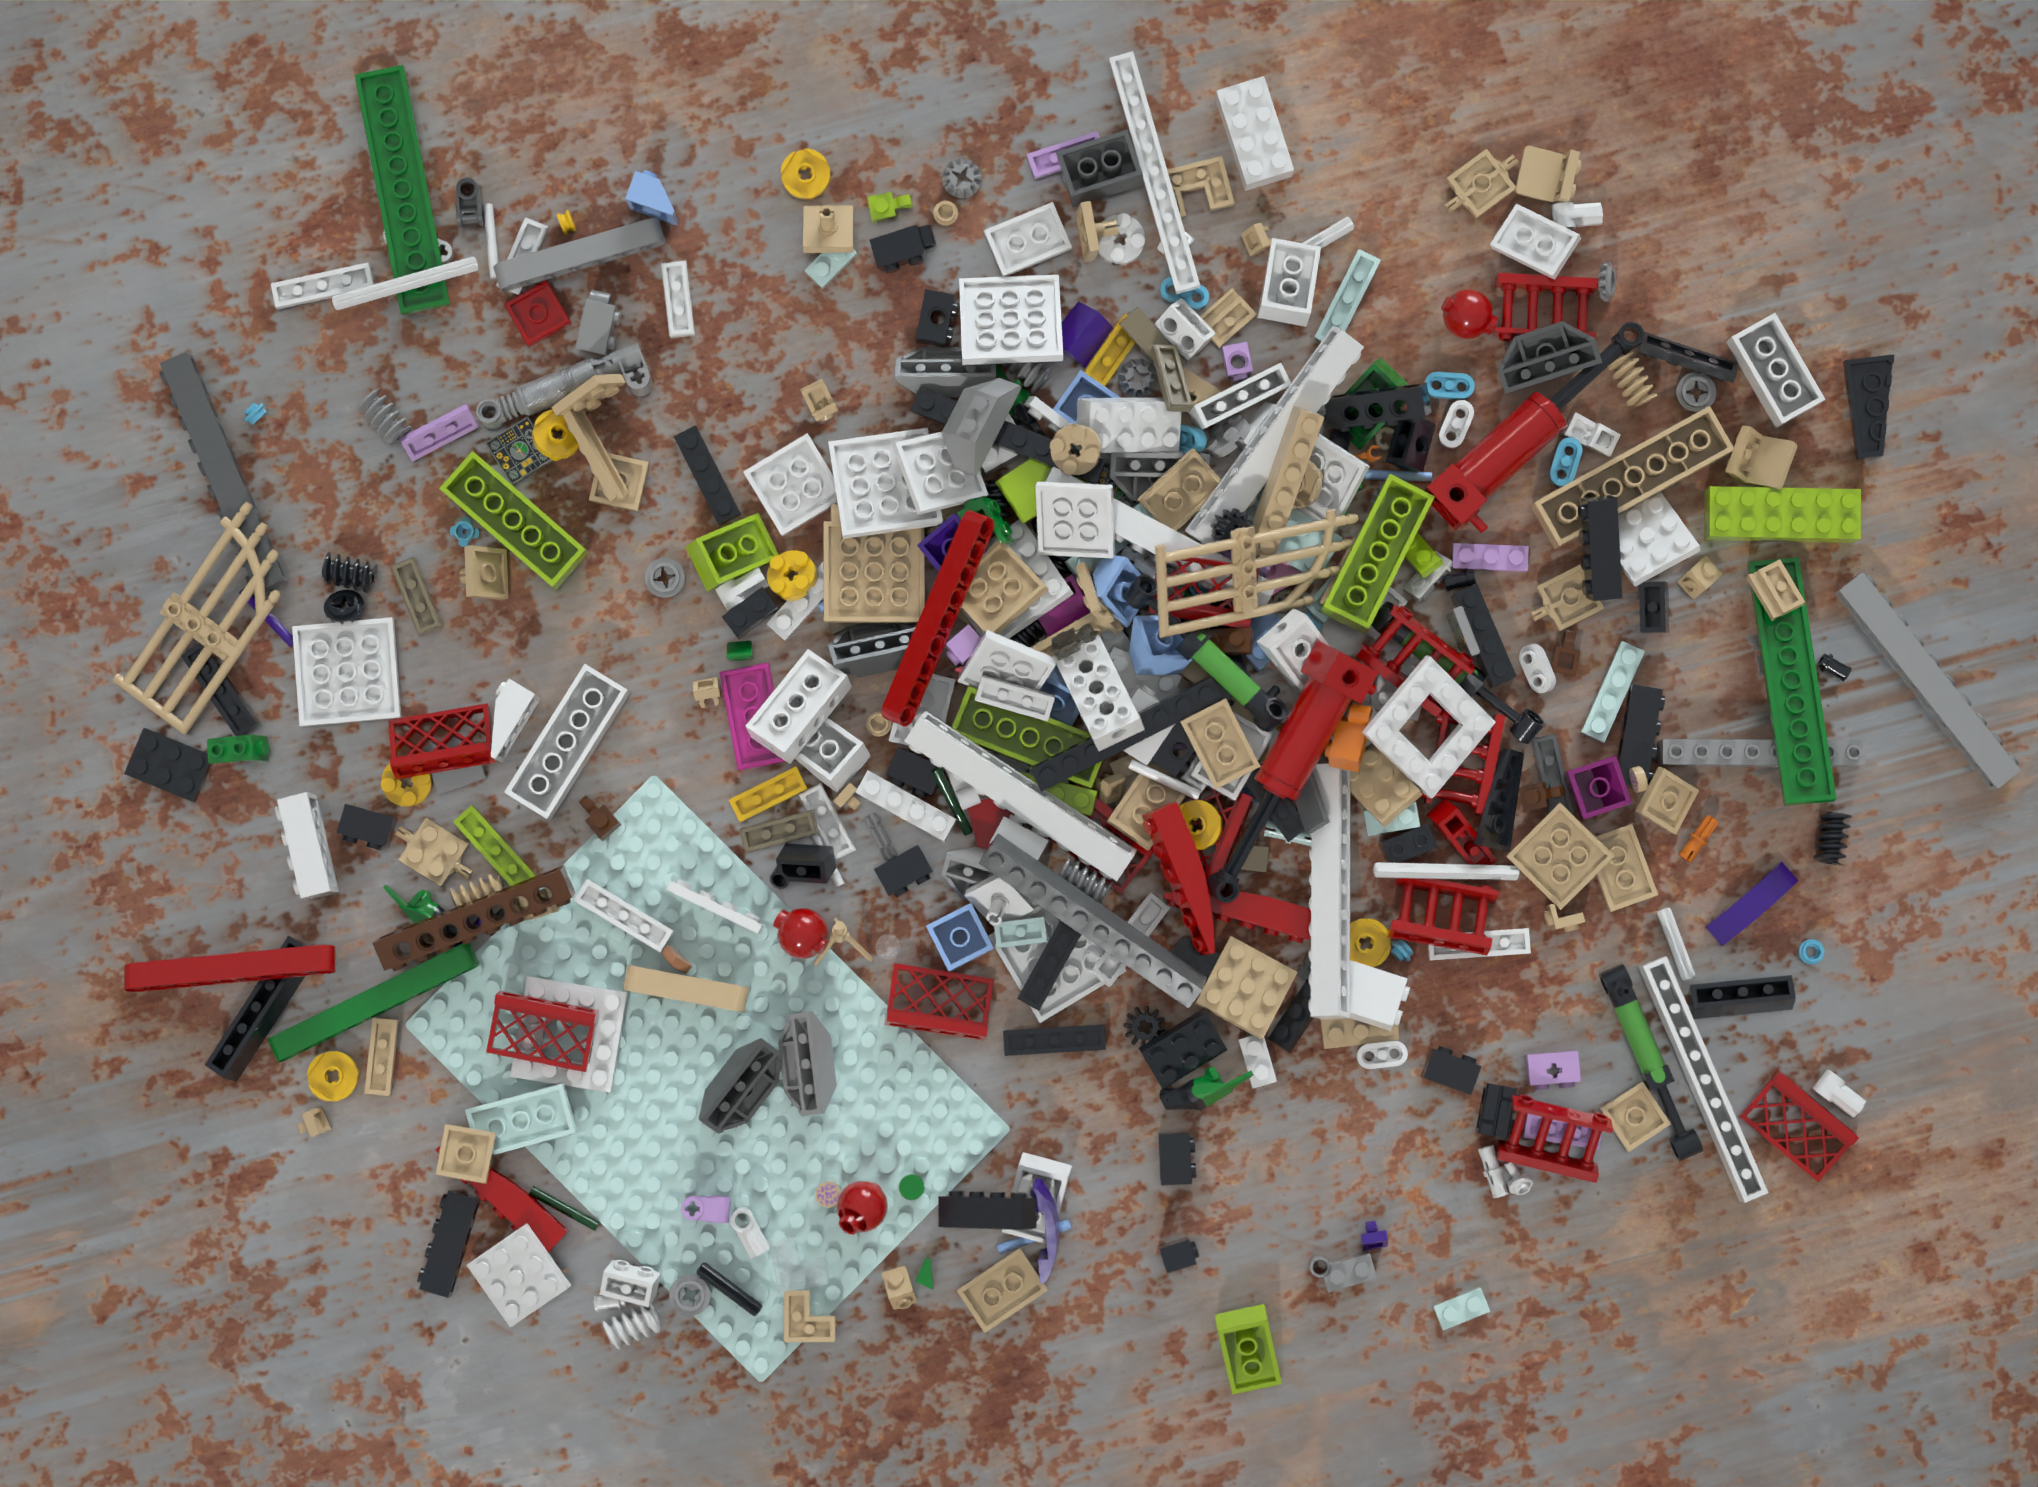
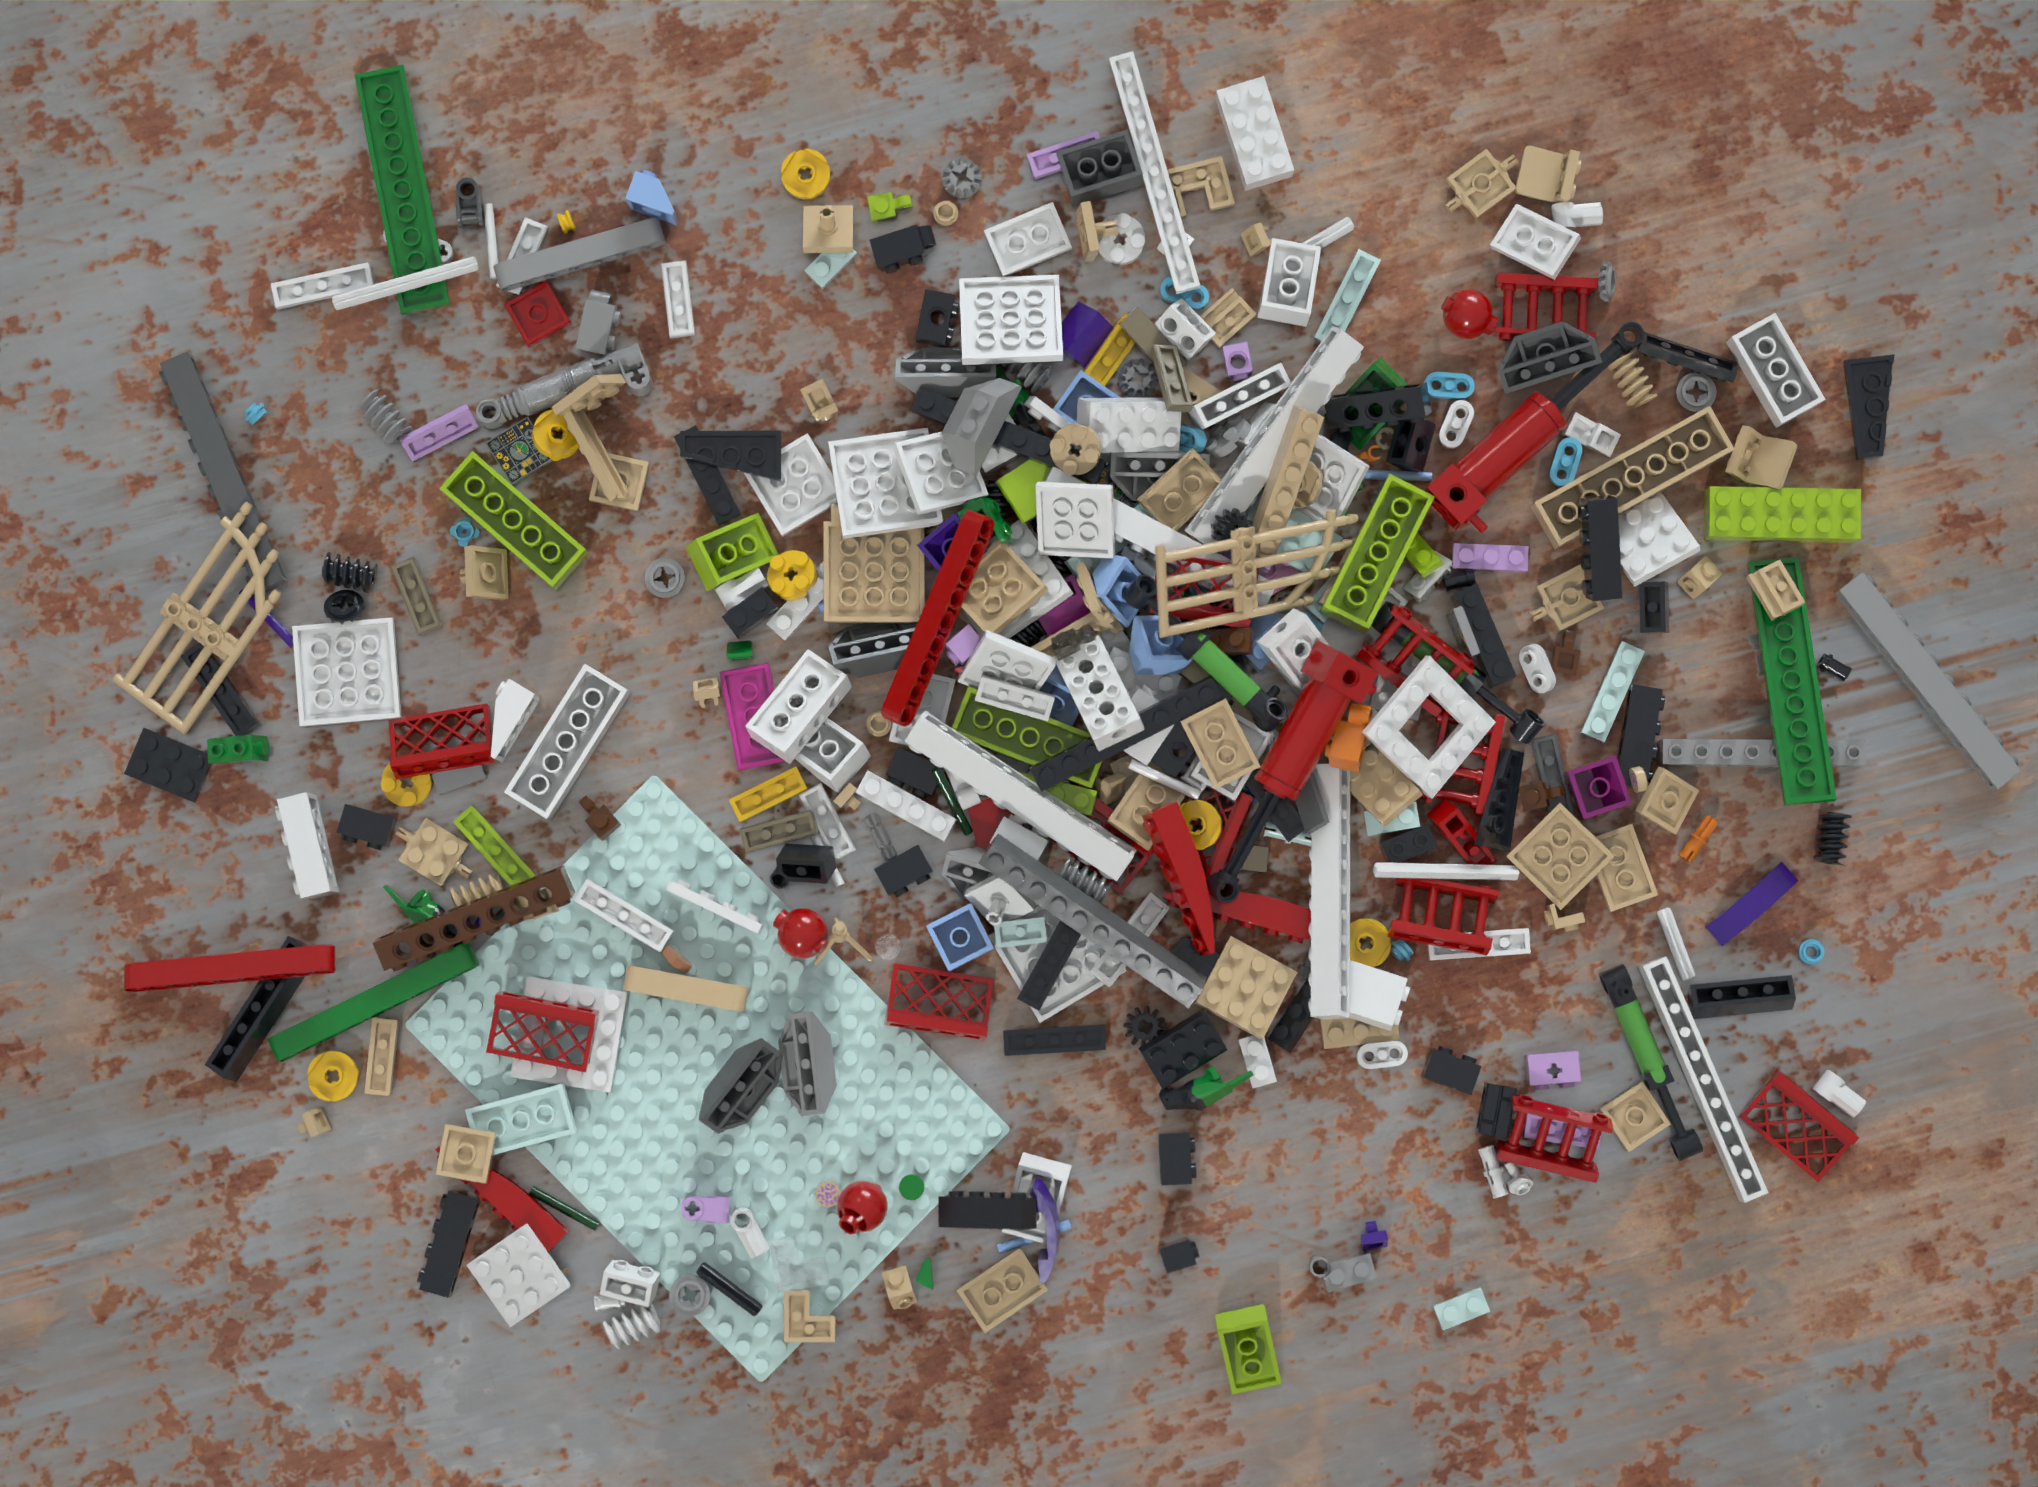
(741, 451): none -> black wing

